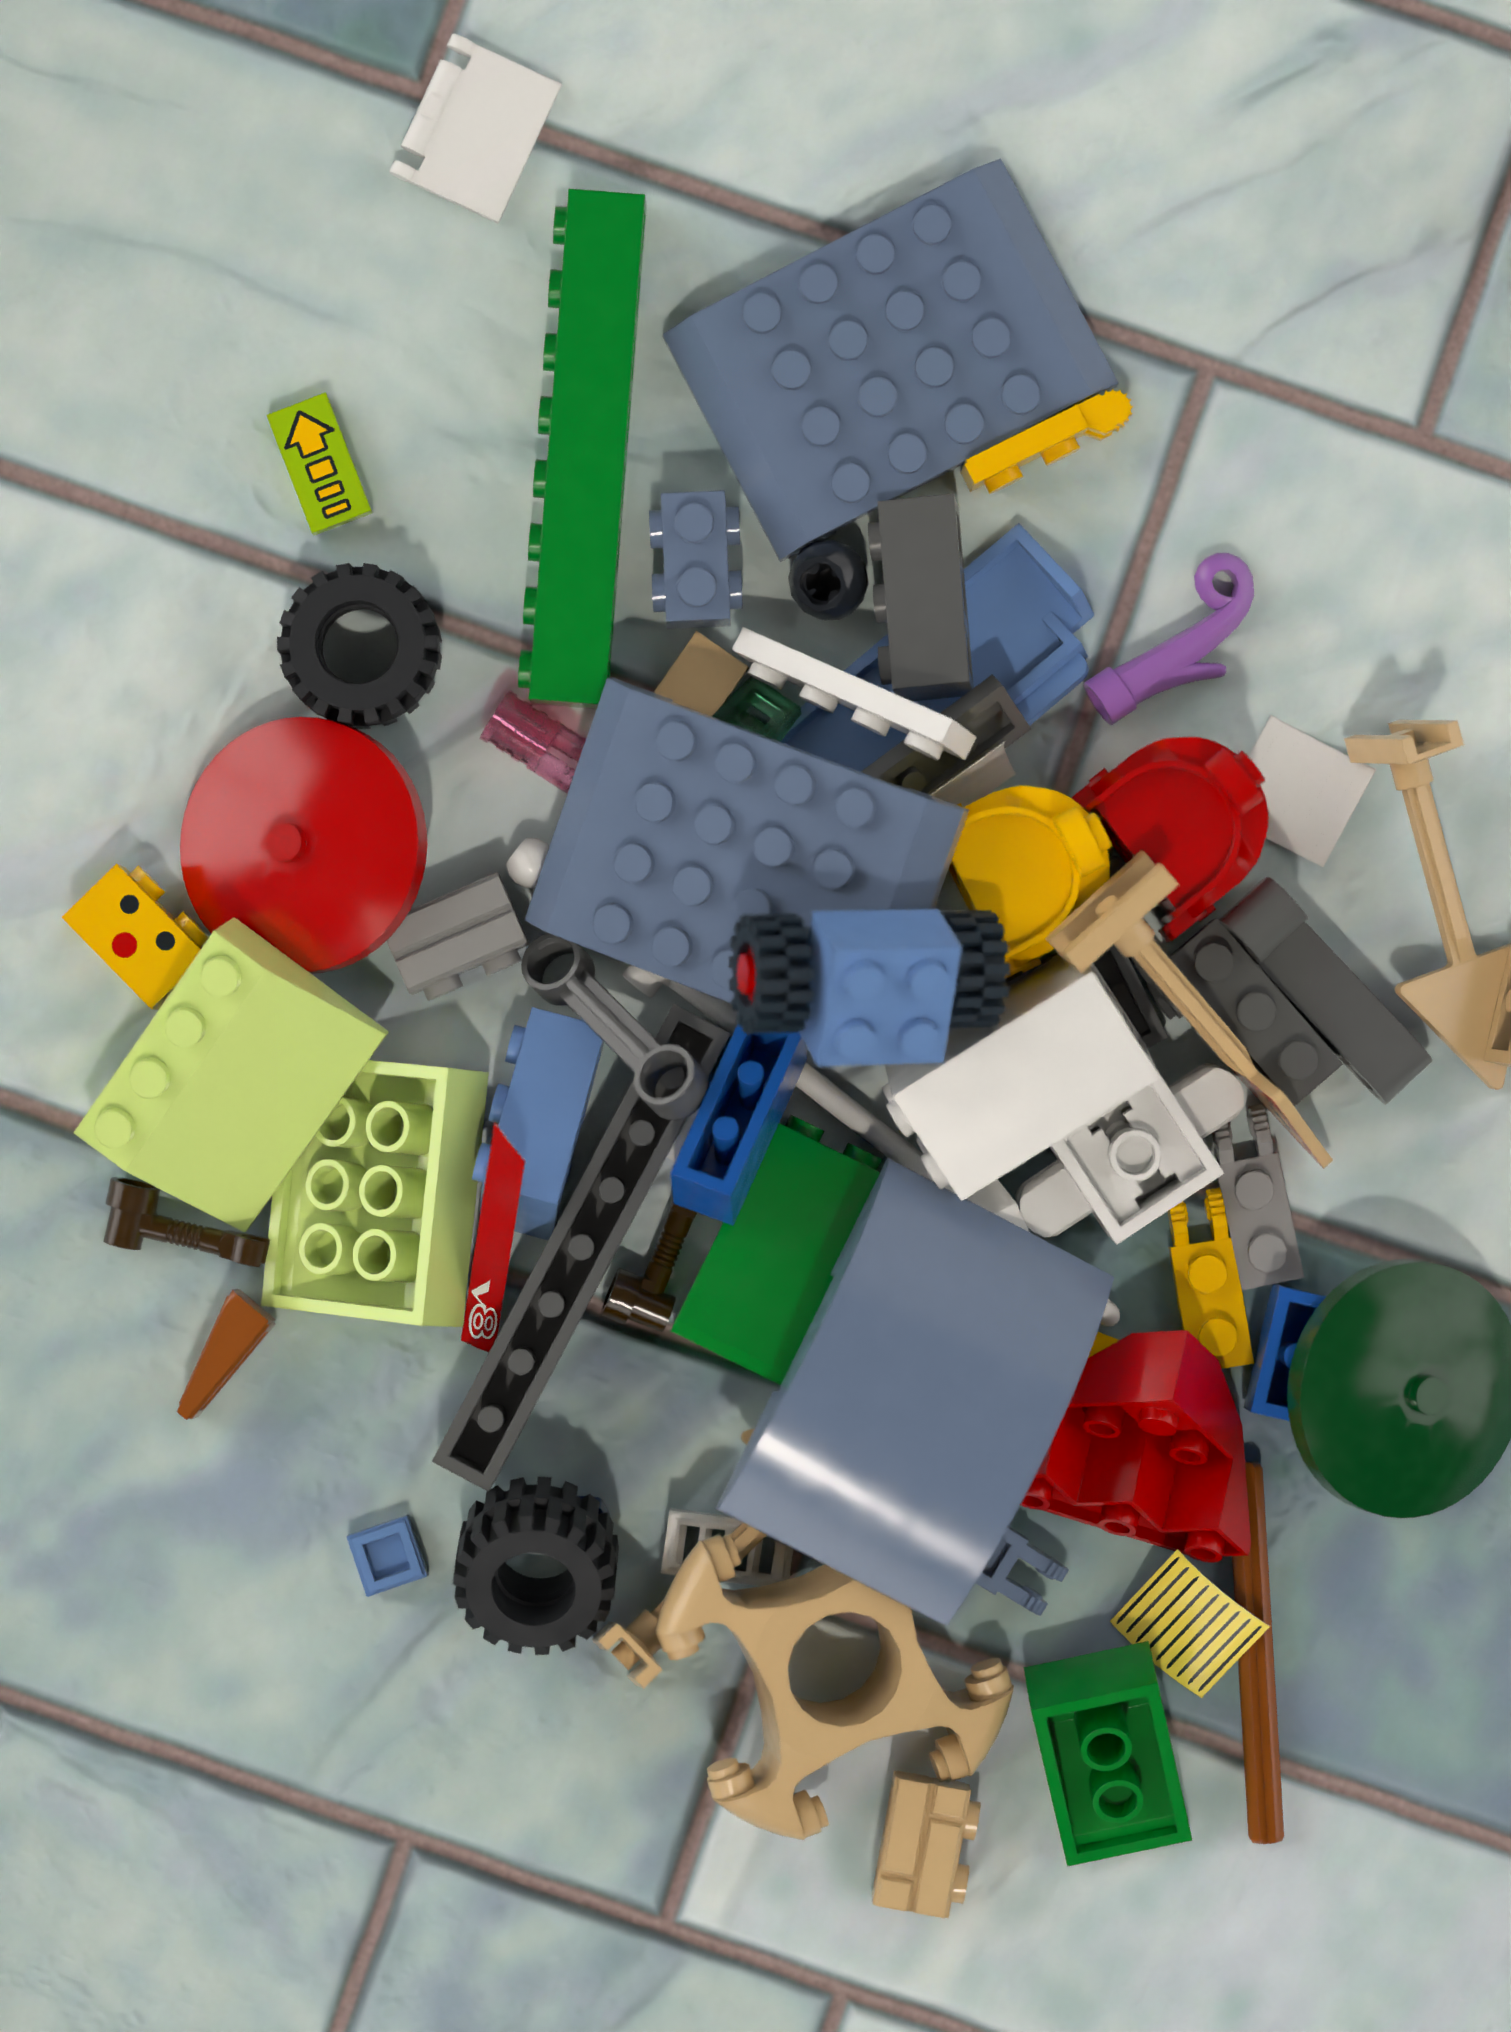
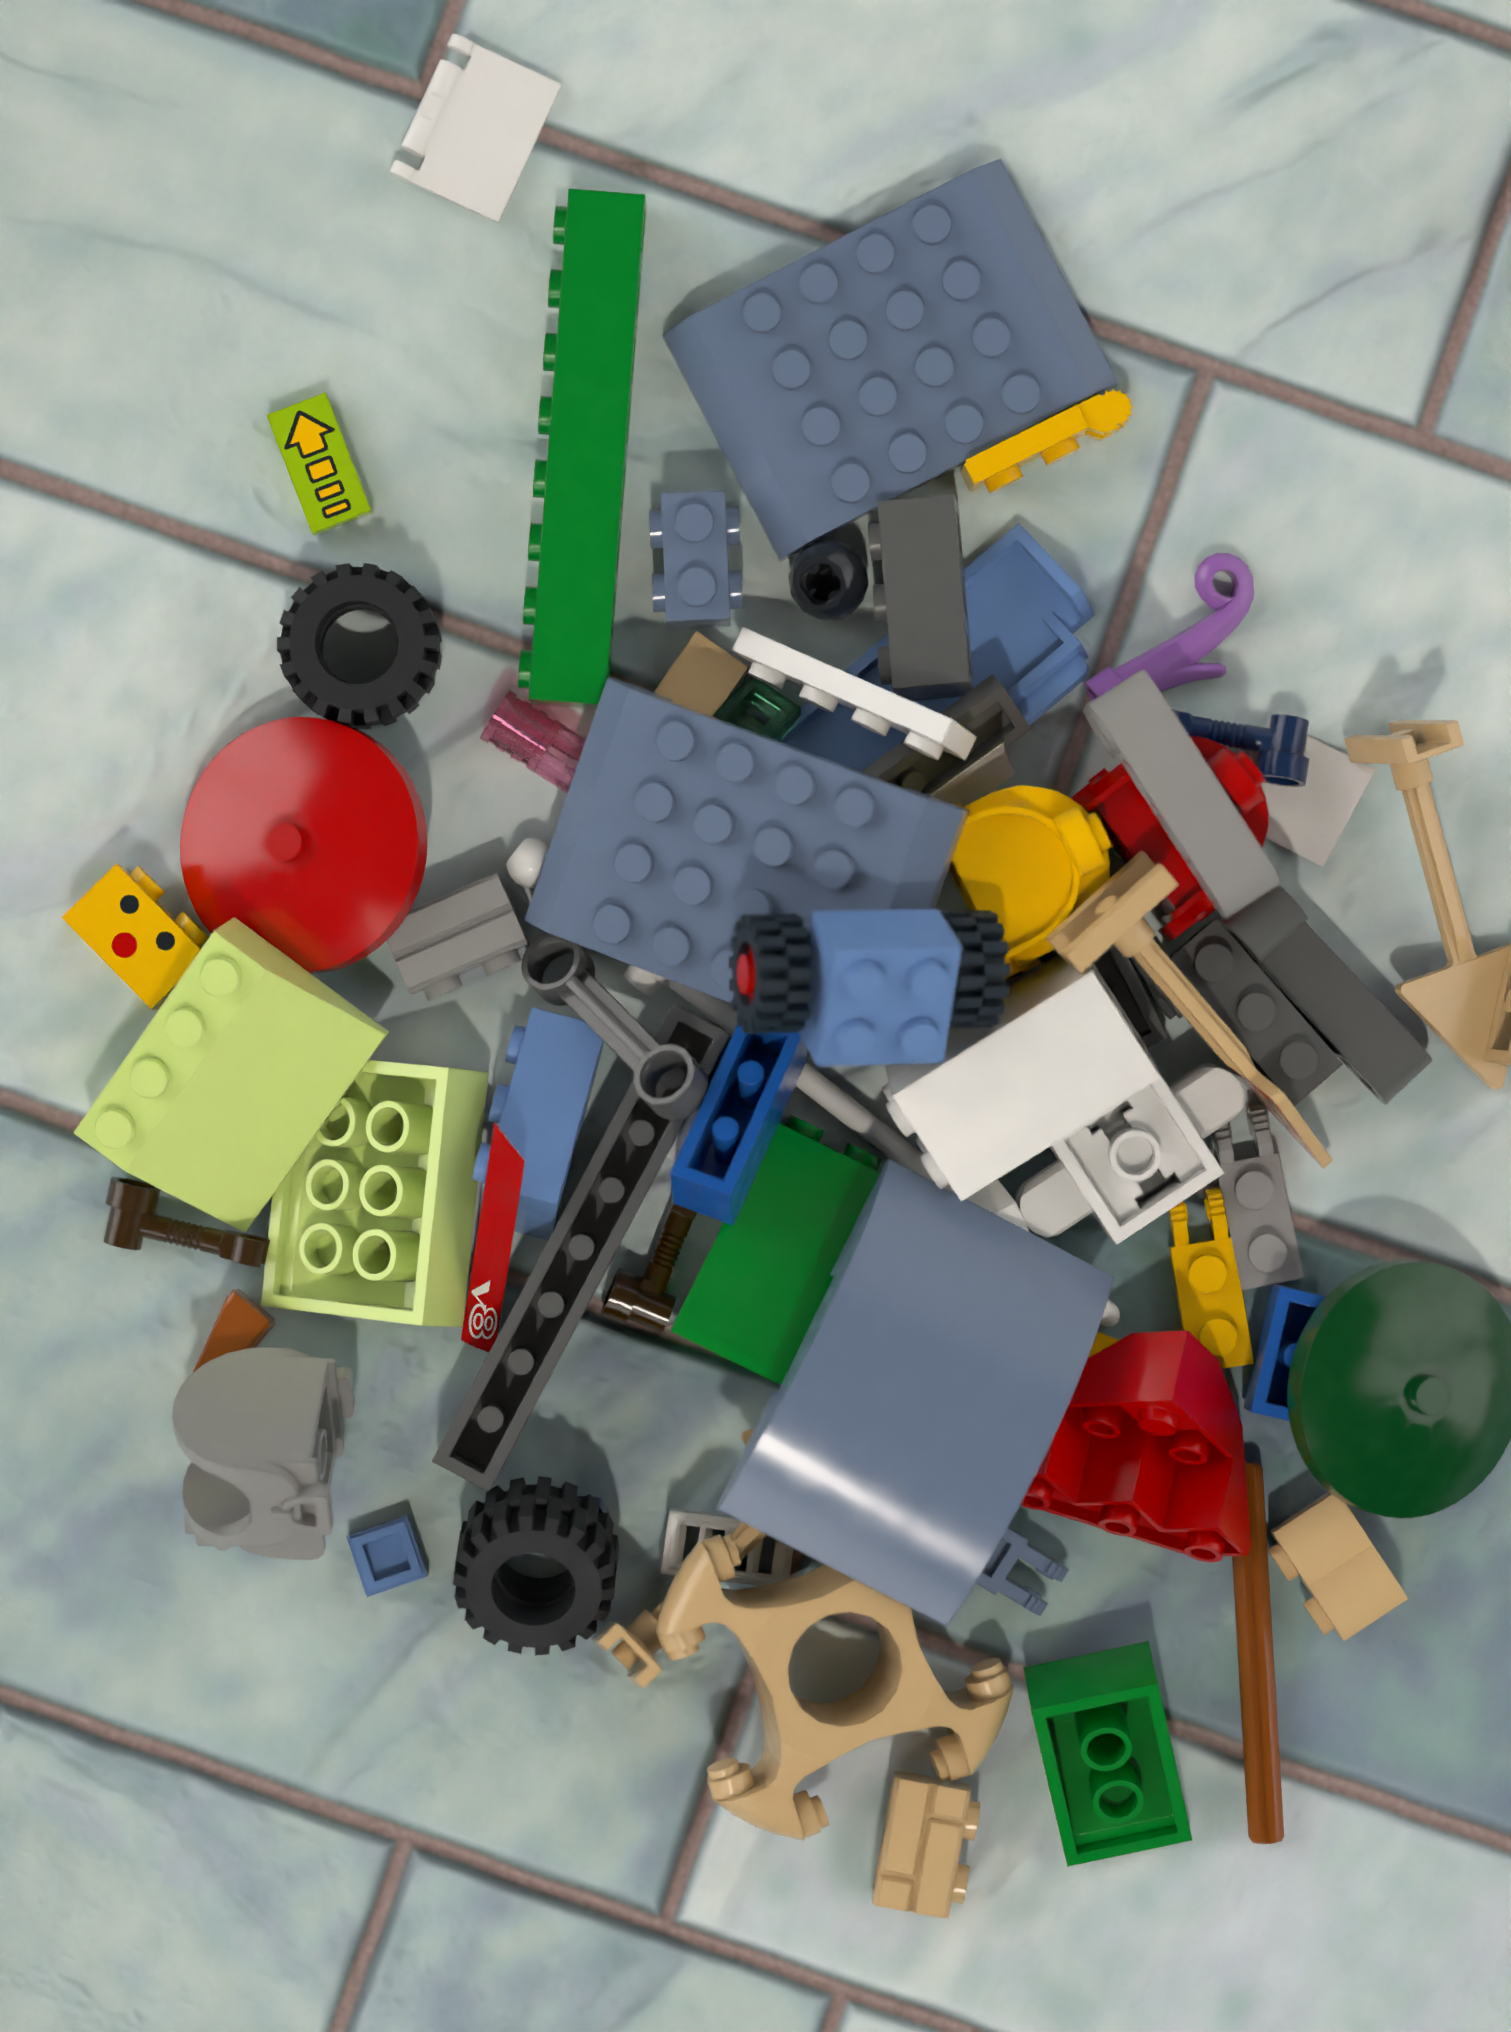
(262, 1450): none -> light grey animal
(1182, 792): none -> light grey beam
(1189, 1625): light yellow sticker -> none
(1279, 746): none -> dark blue brick
(1337, 1566): none -> tan brick

